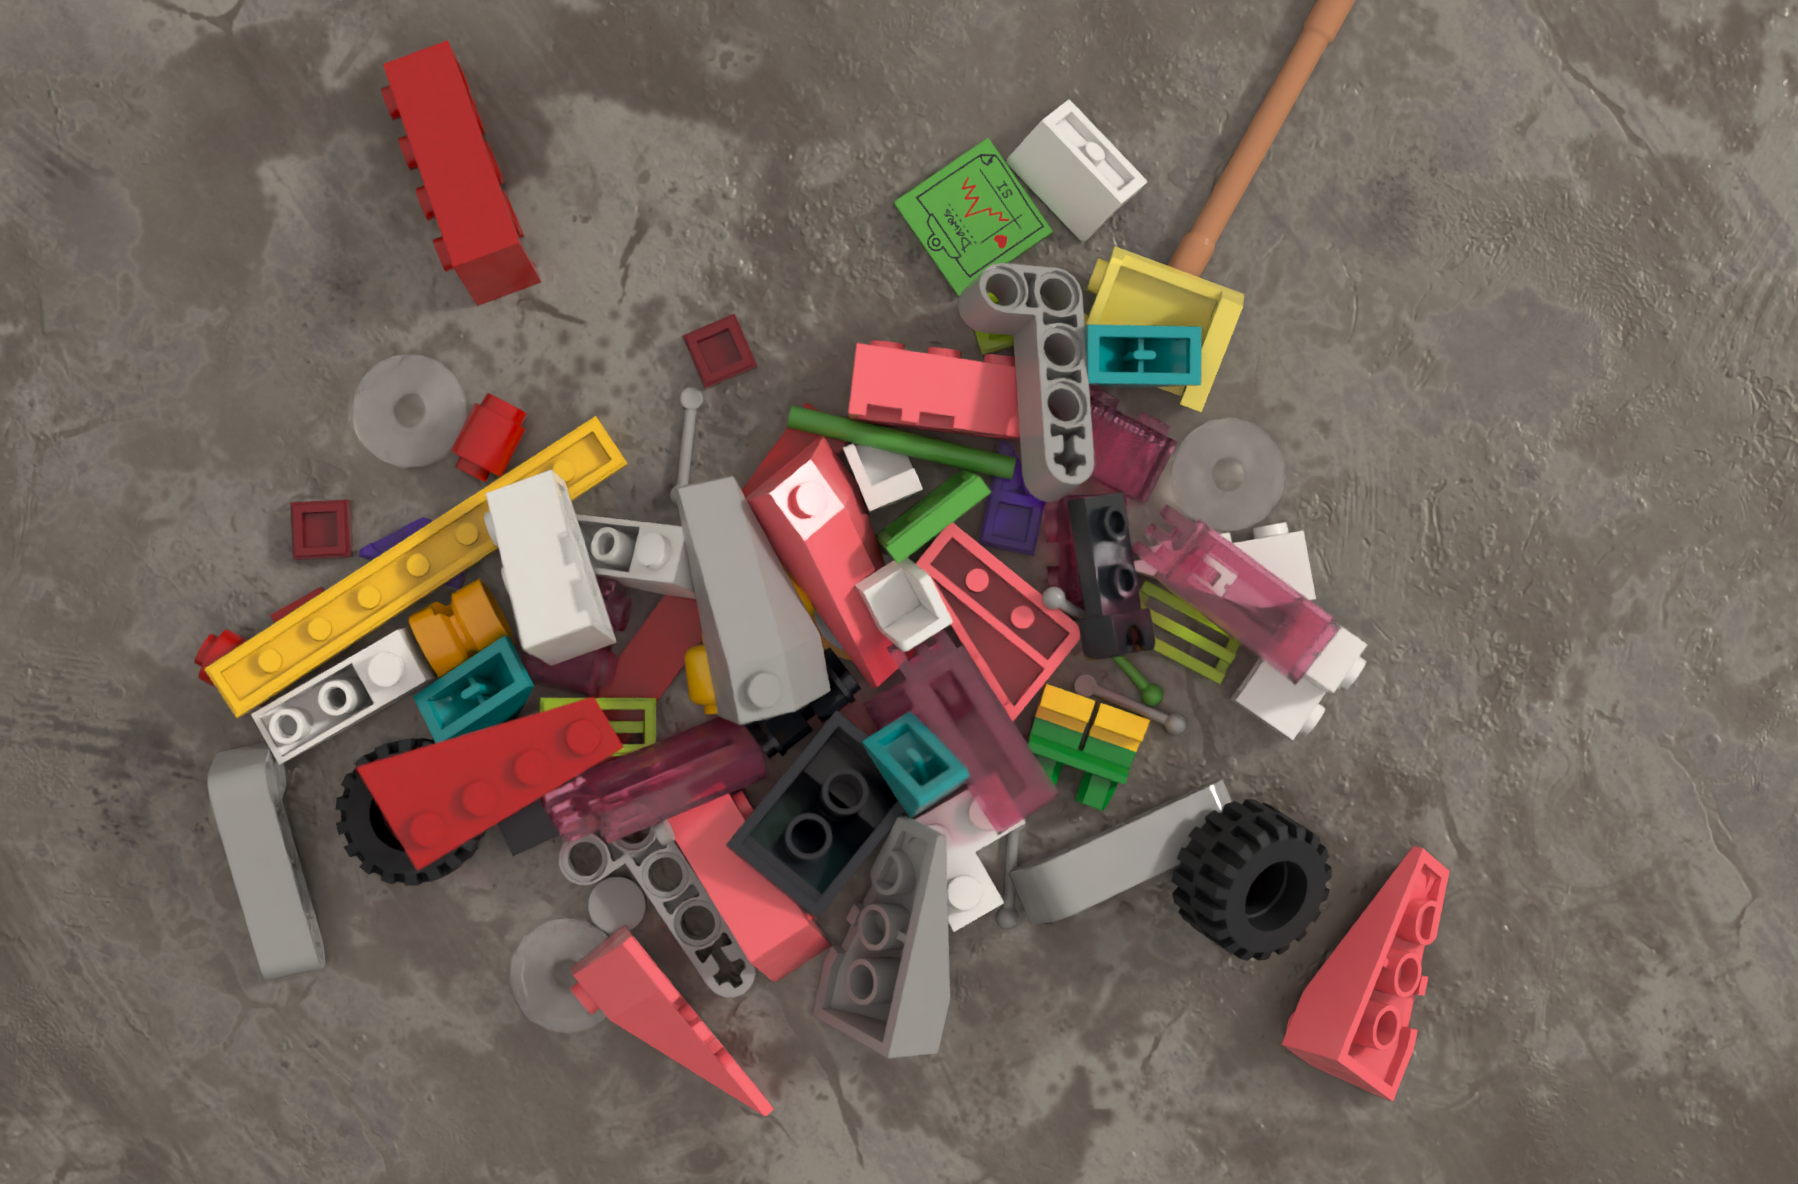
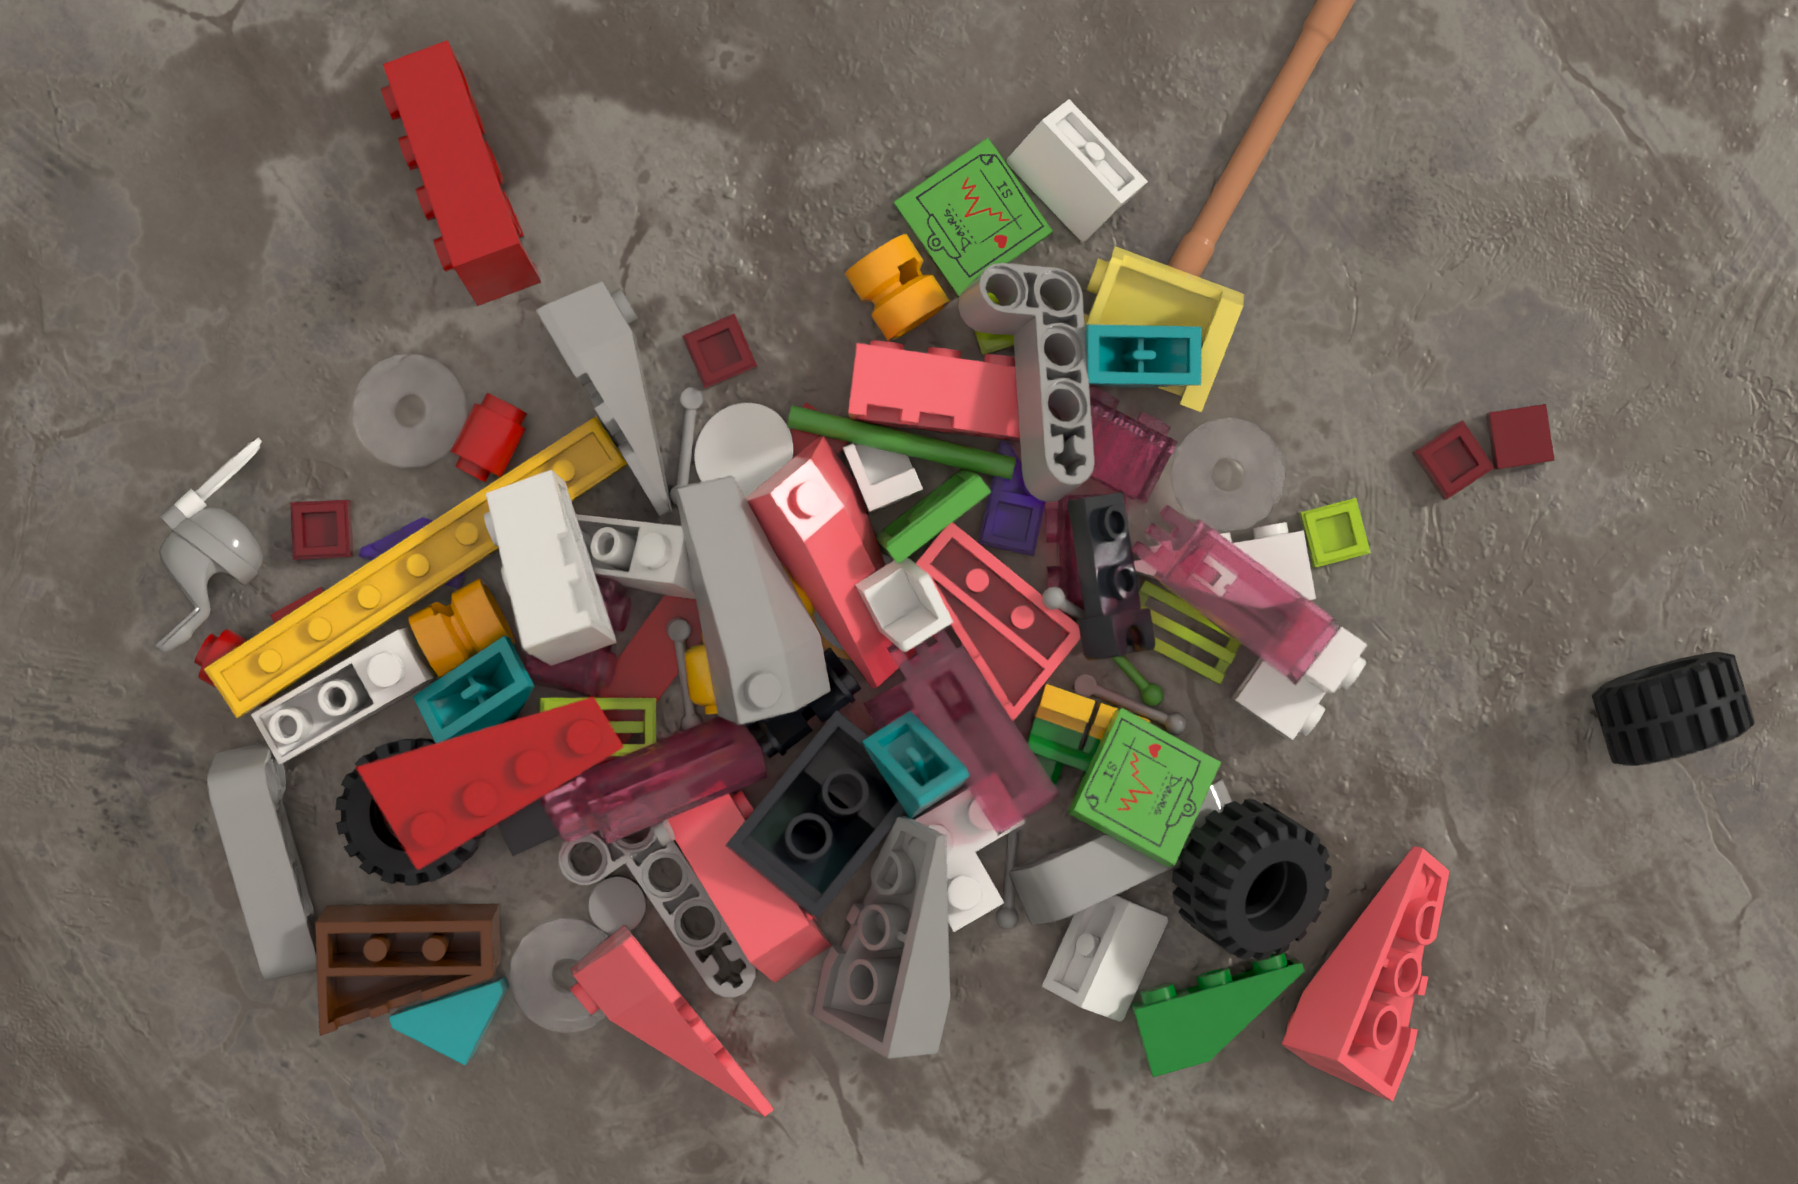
(206, 544): none -> light grey hair
(399, 954): none -> reddish brown wedge
(453, 1021): none -> teal slope
(605, 357): none -> light grey wedge
(679, 631): none -> light grey hinge
(745, 444): none -> white sticker
(897, 287): none -> light orange wheel
(1105, 956): none -> white panel
(1144, 787): none -> bright green tile
(1199, 1021): none -> green slope
(1334, 533): none -> lime tile
(1453, 460): none -> dark red tile
(1520, 436): none -> dark red tile
(1673, 709): none -> black tyre

